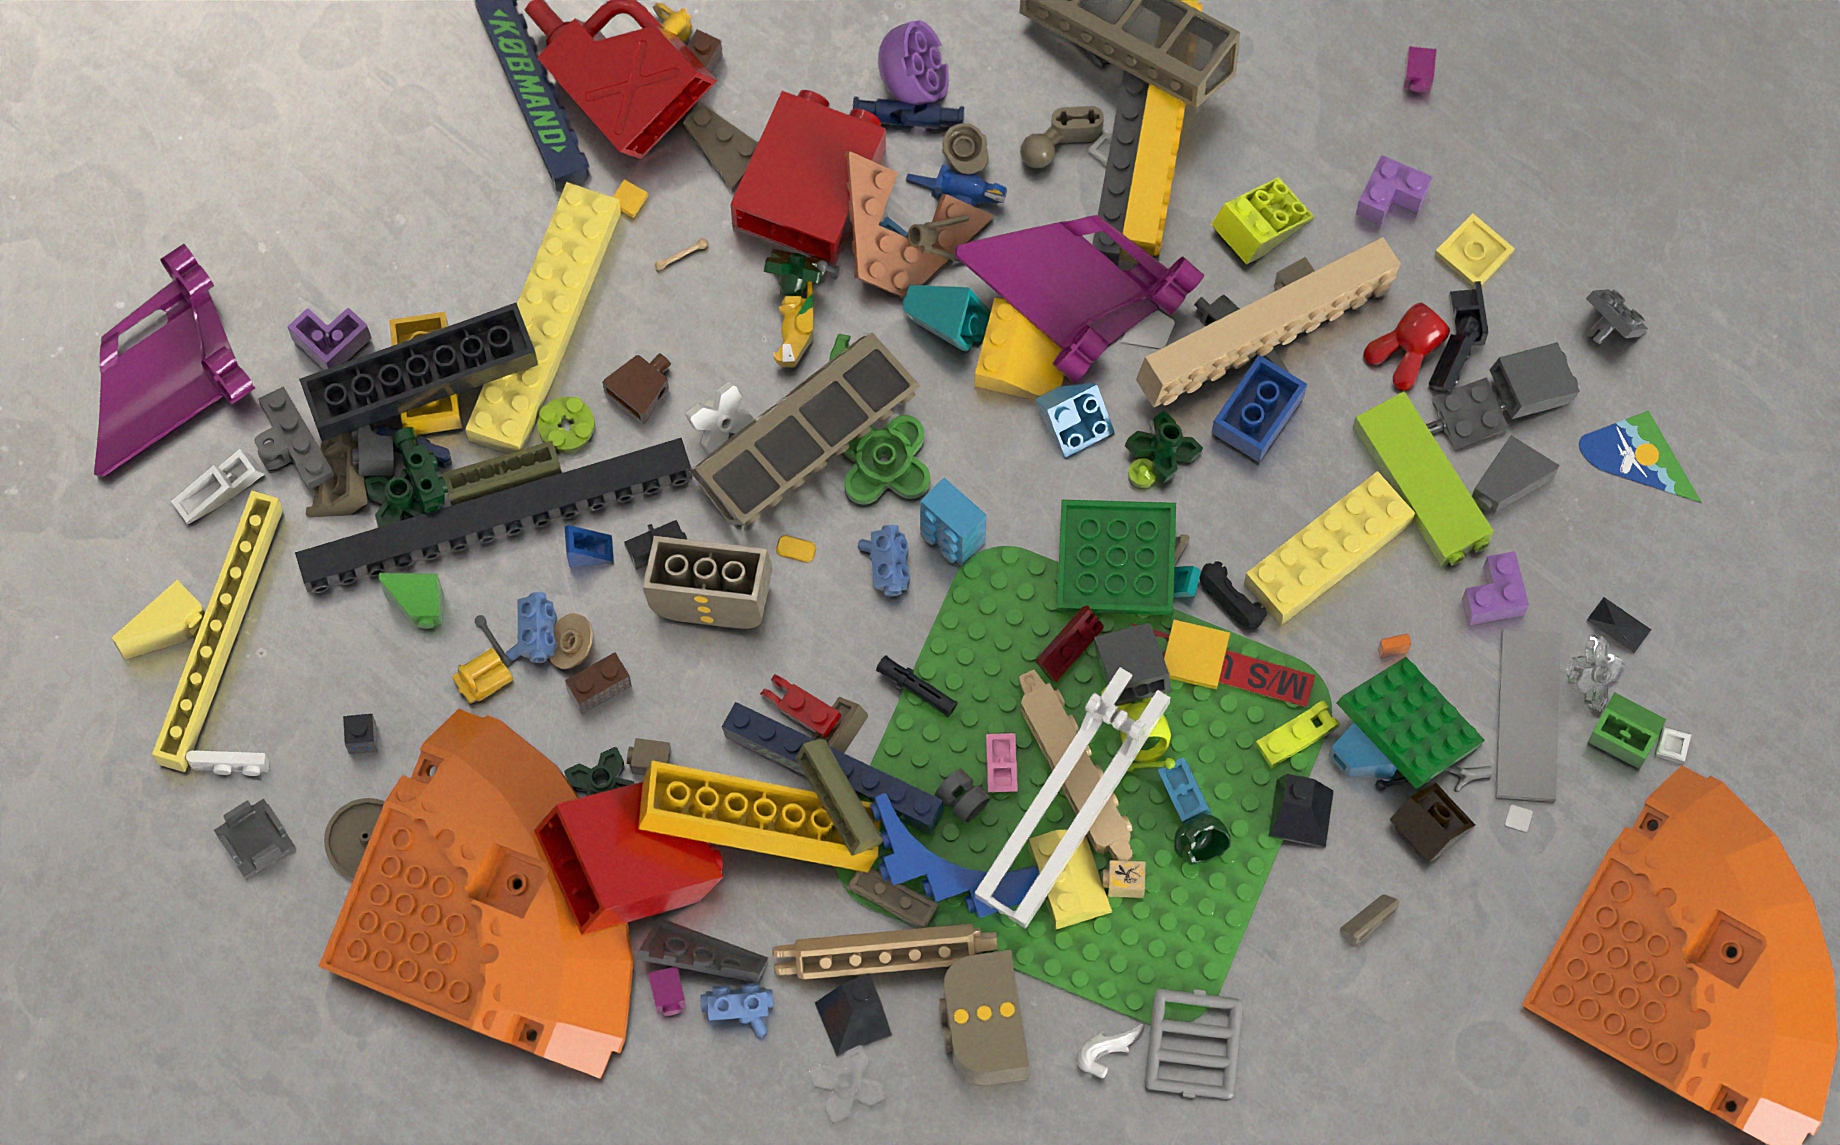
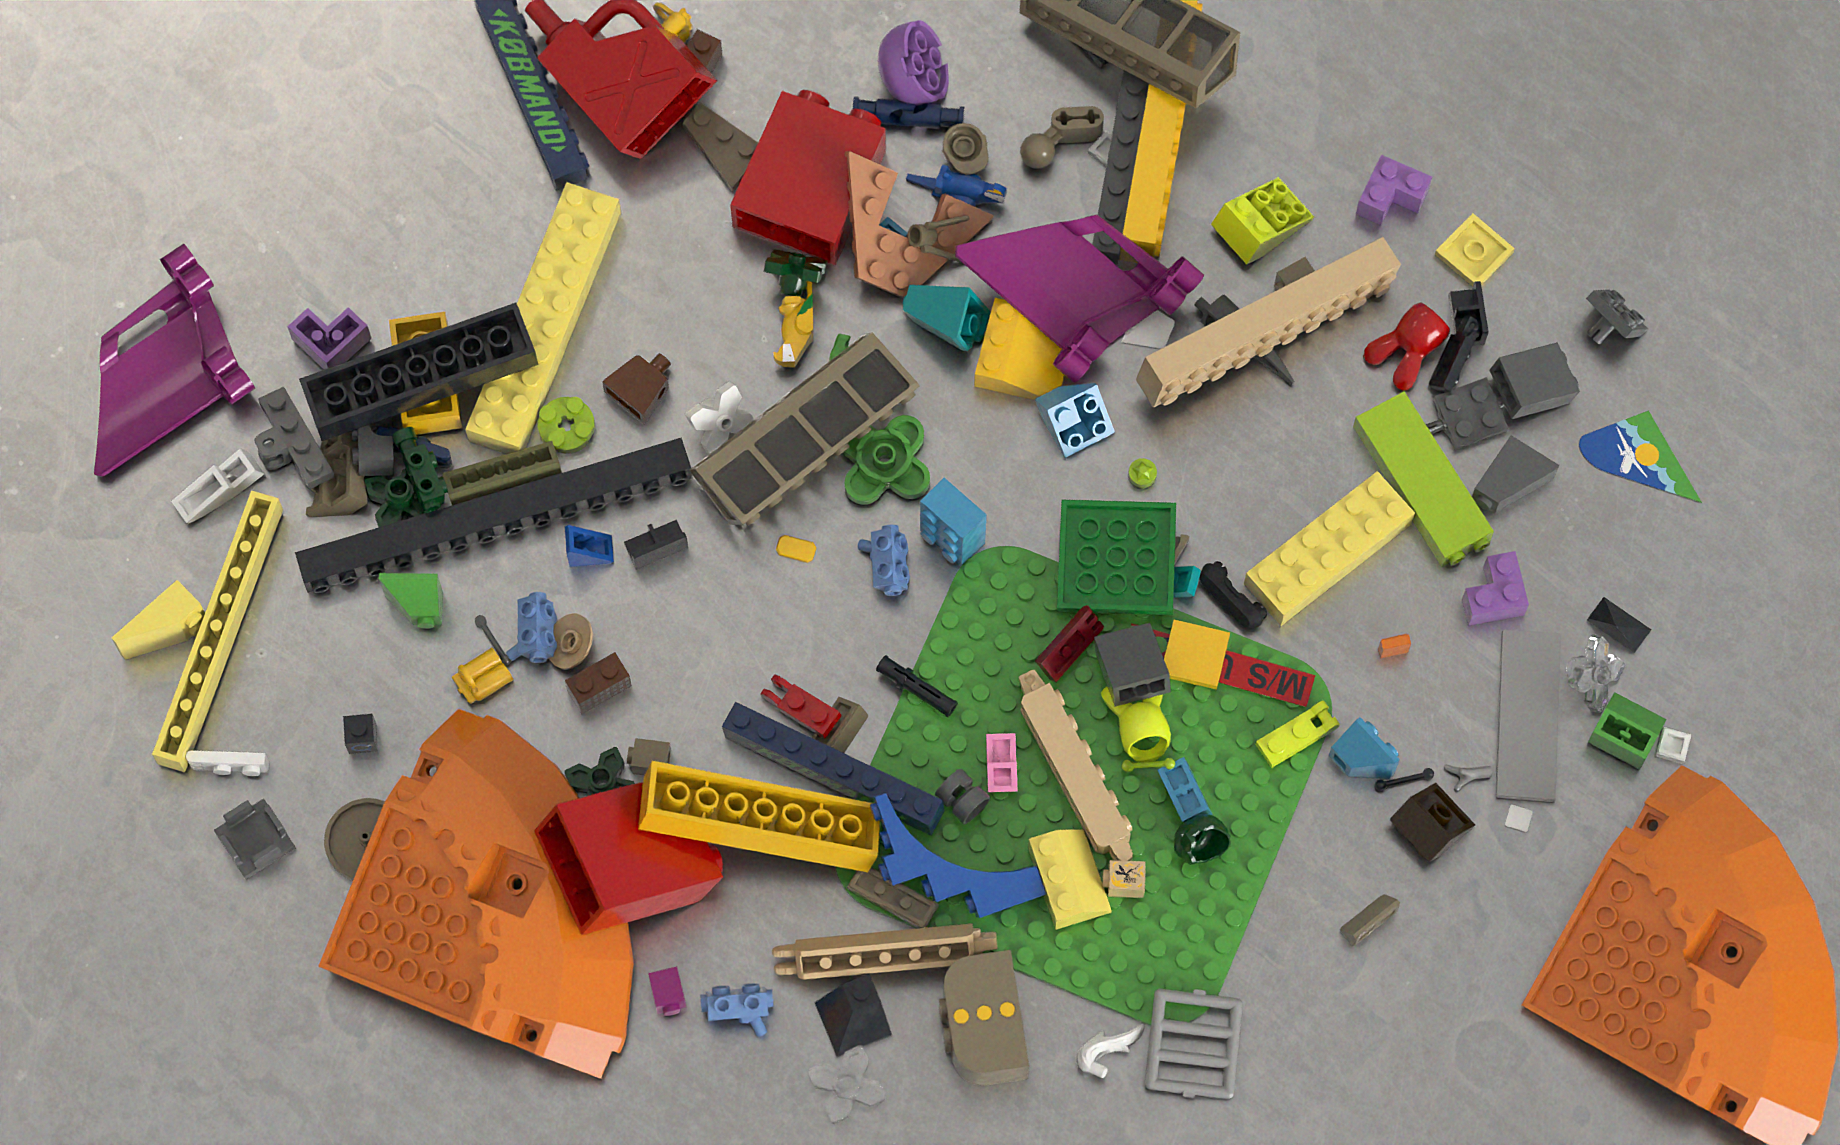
(630, 198): yellow tile -> none
(661, 264): tan hinge -> none
(696, 951): dark grey wing -> none
(707, 582): dark tan brick -> none
(822, 266): dark grey hinge -> none
(838, 797): olive brick -> none
(1098, 710): white piece -> none
(1164, 445): dark green plant -> none
(1259, 408): blue brick -> none
(1301, 810): black slope -> none
(1410, 722): green plate -> none
(1419, 69): magenta brick -> none

